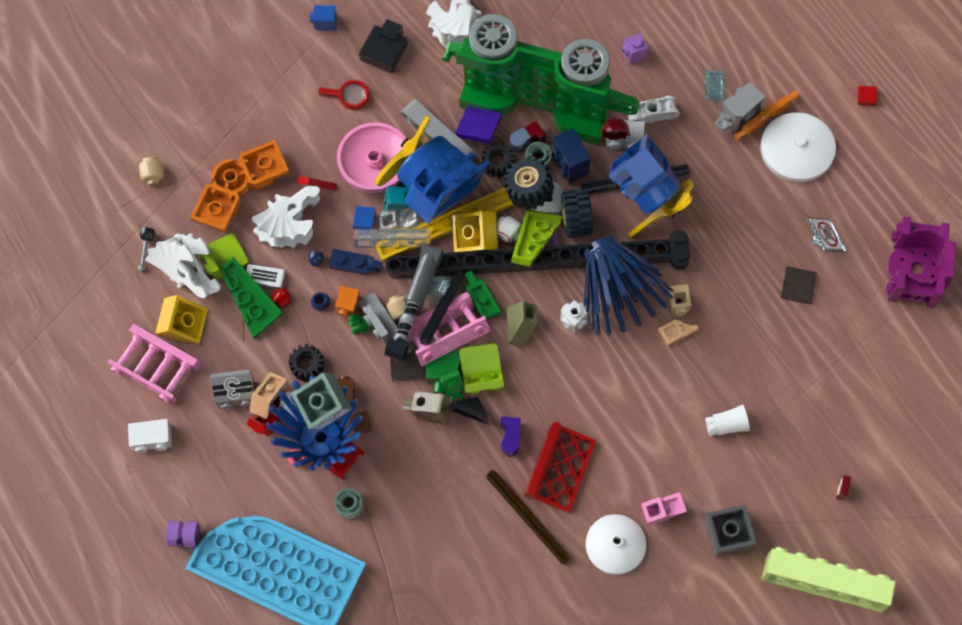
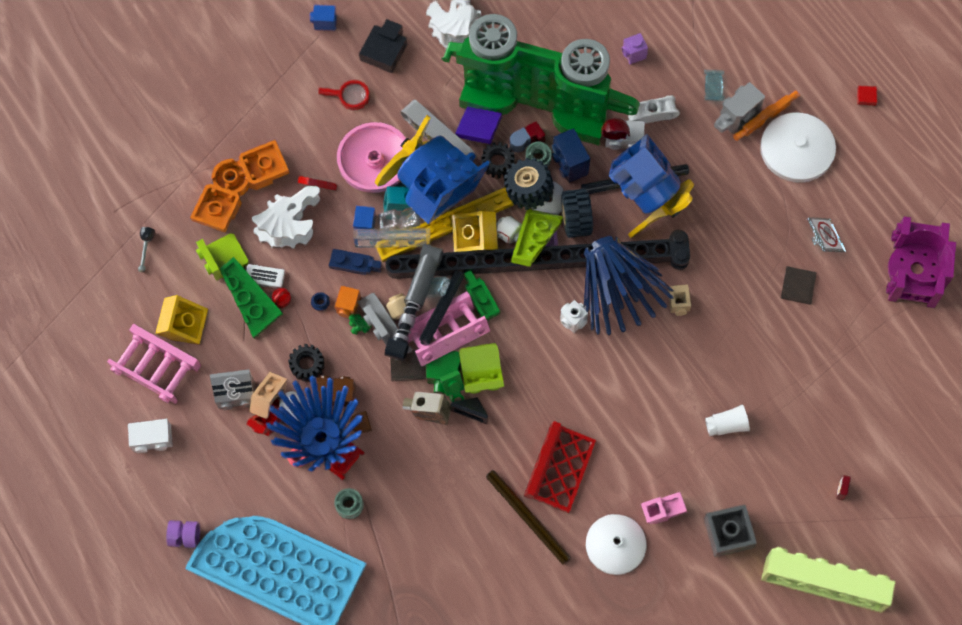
(151, 170): tan head -> none
(177, 260): white animal -> none
(315, 258): dark blue hinge -> none
(321, 401): sand green brick -> none
(510, 443): dark purple leg -> none
(521, 322): olive slope -> none
(676, 331): light nougat tile -> none

